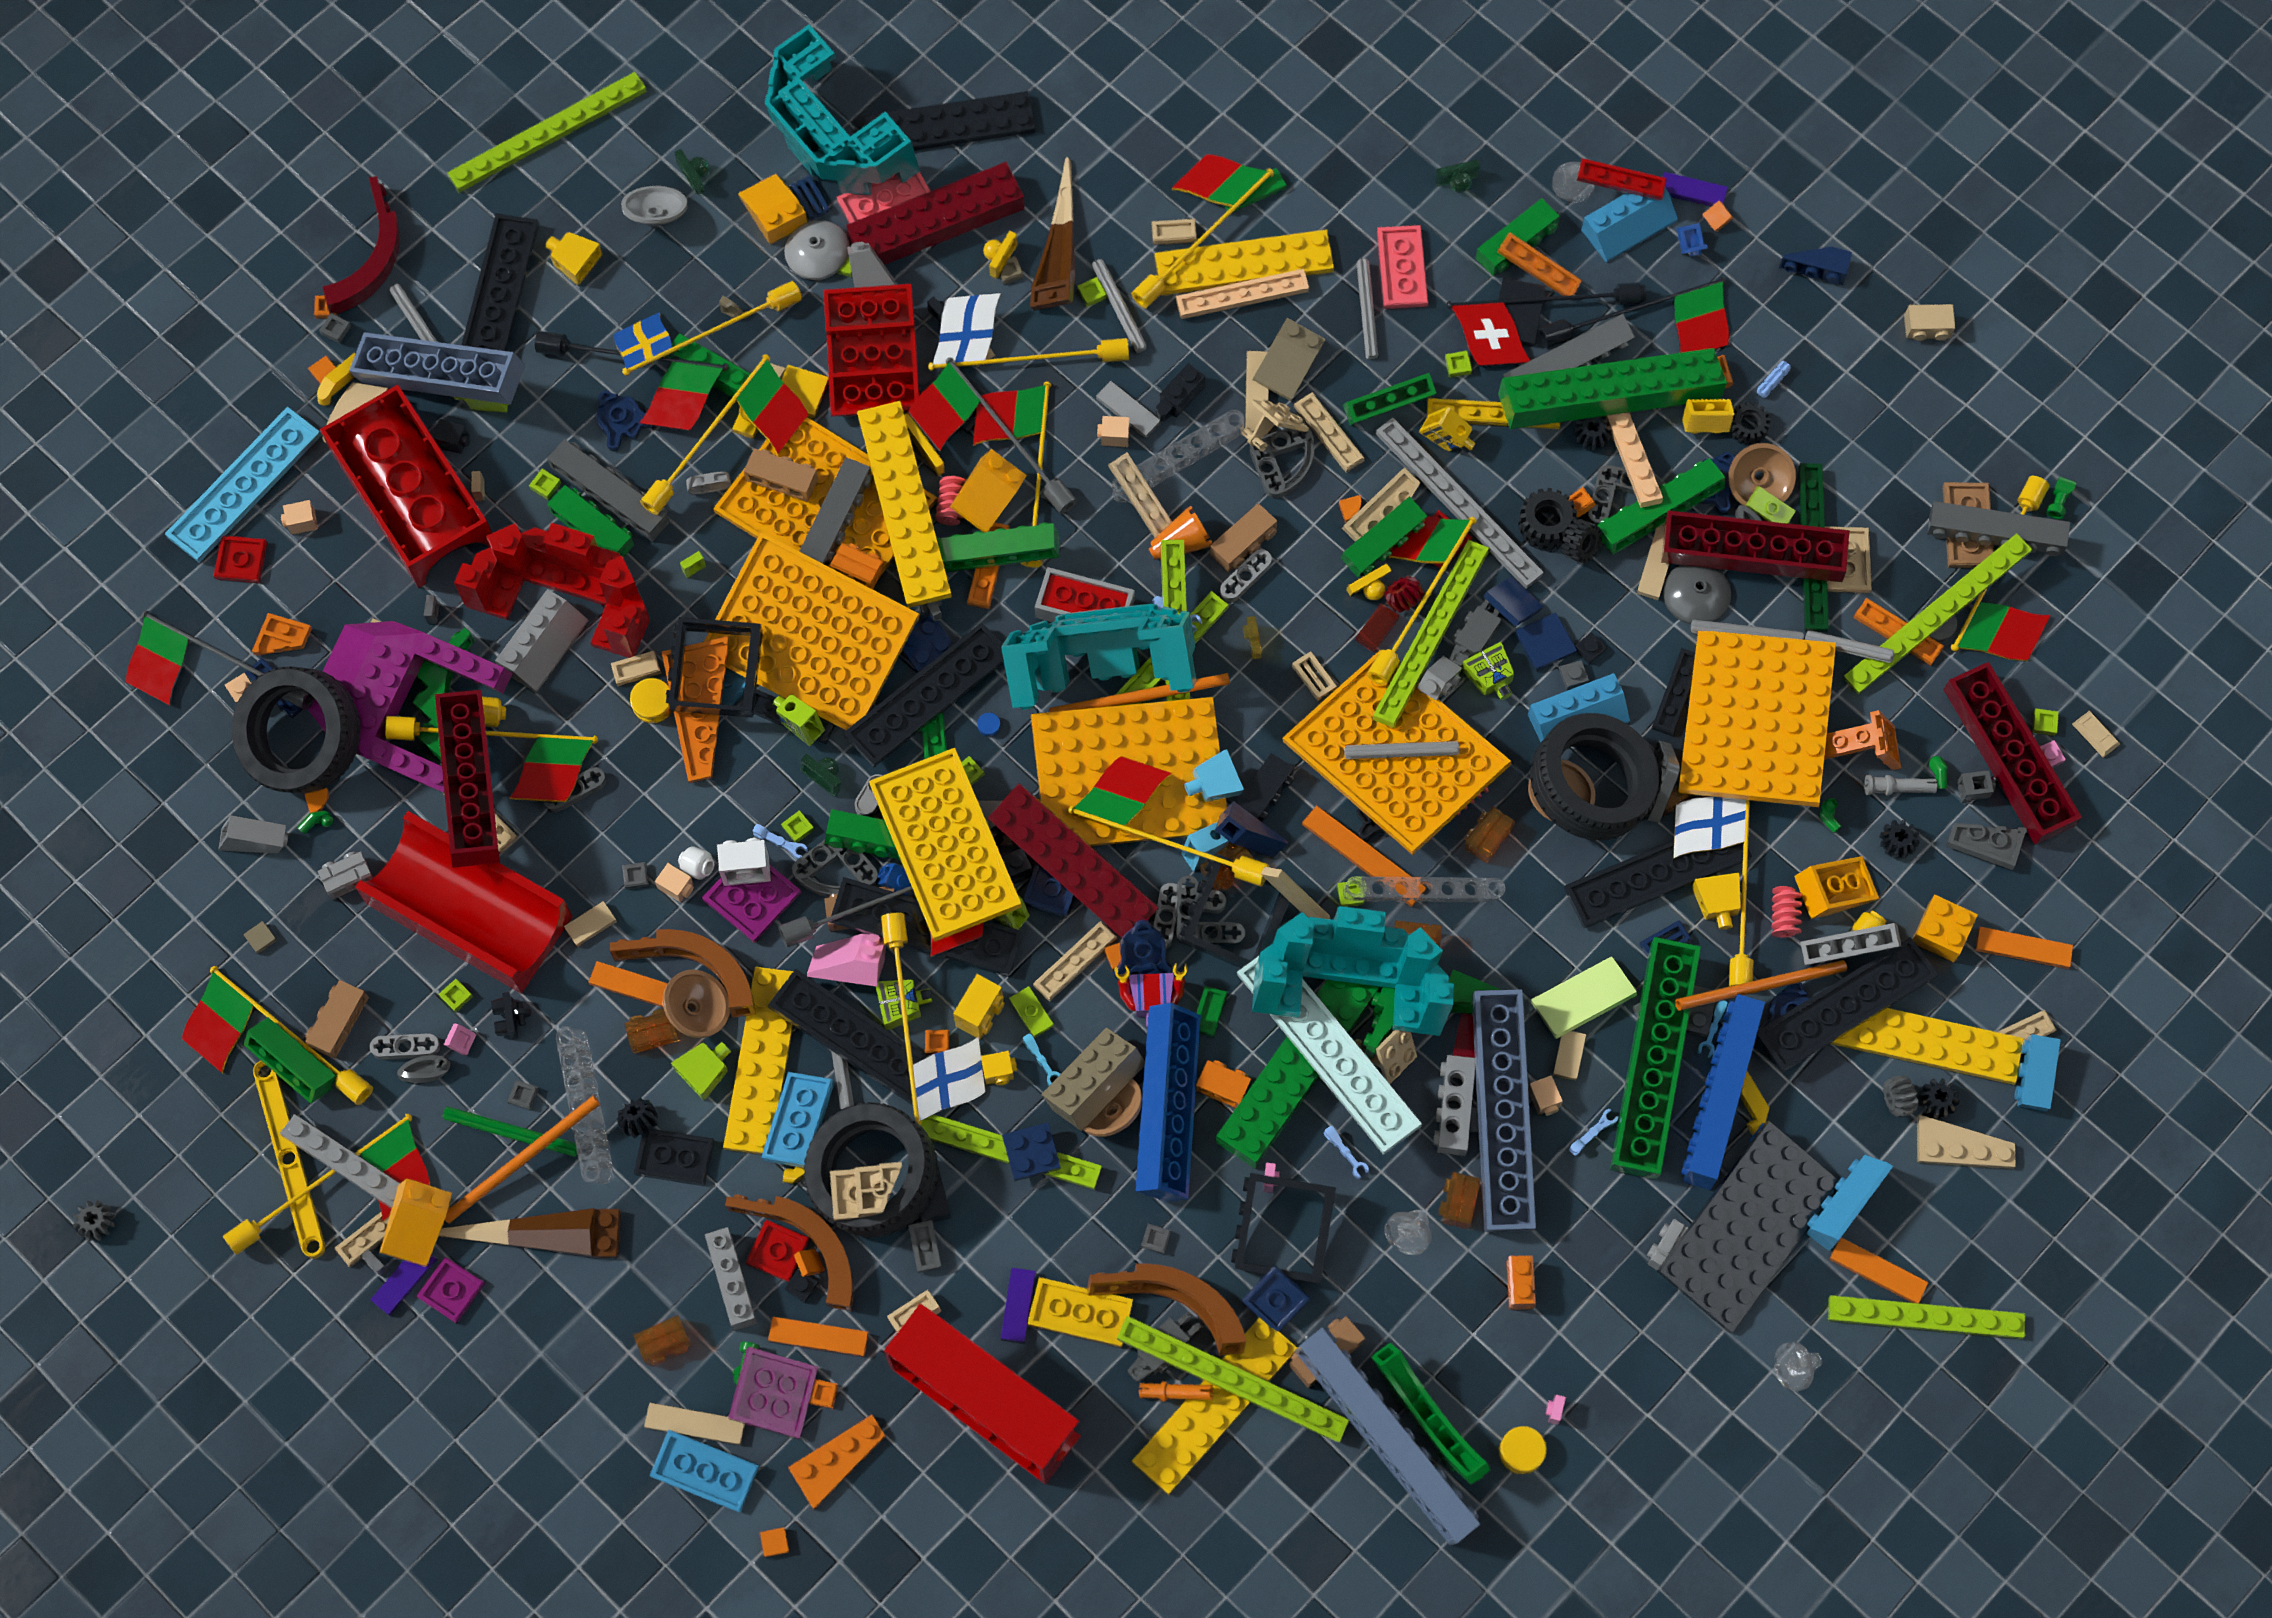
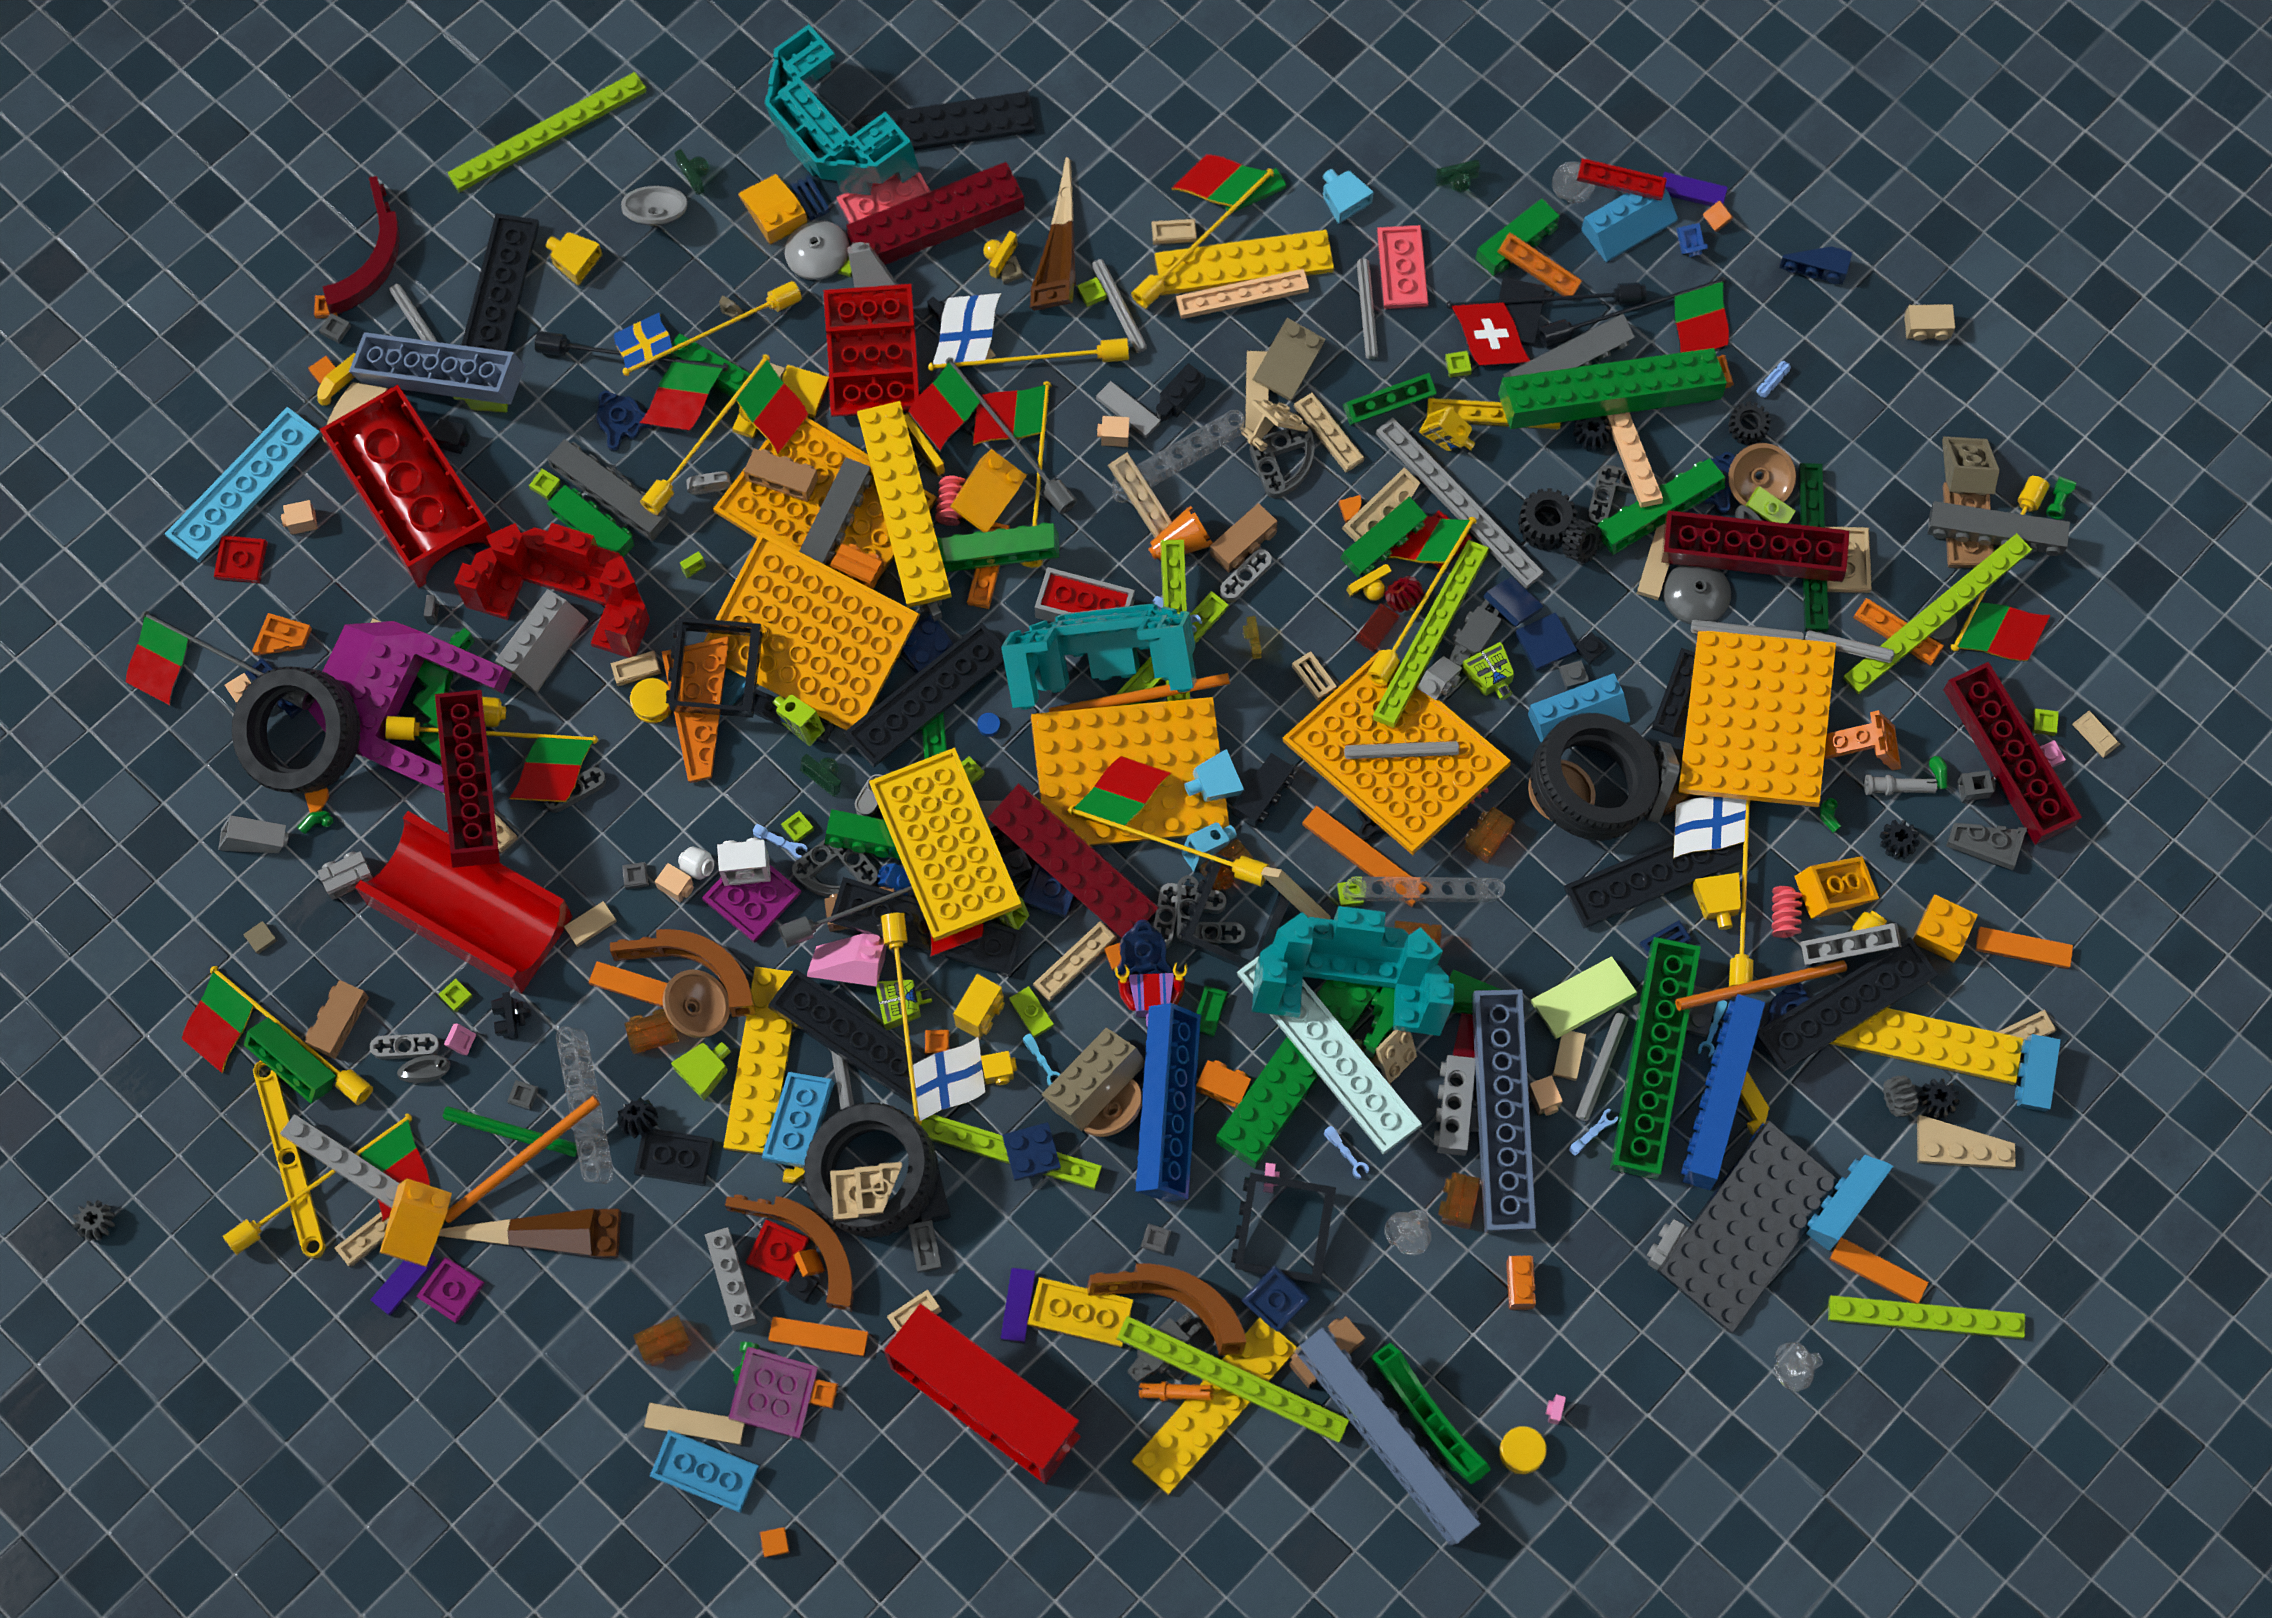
(374, 1263): flat silver tile -> none
(477, 485): tan tile -> none
(835, 1460): orange wing -> none
(1248, 832): dark blue slope -> none
(1345, 194): none -> medium azure torso
(1582, 501): orange tile -> none
(1601, 1067): none -> light grey axle
(1708, 416): yellow brick -> none
(1969, 465): none -> dark tan slope

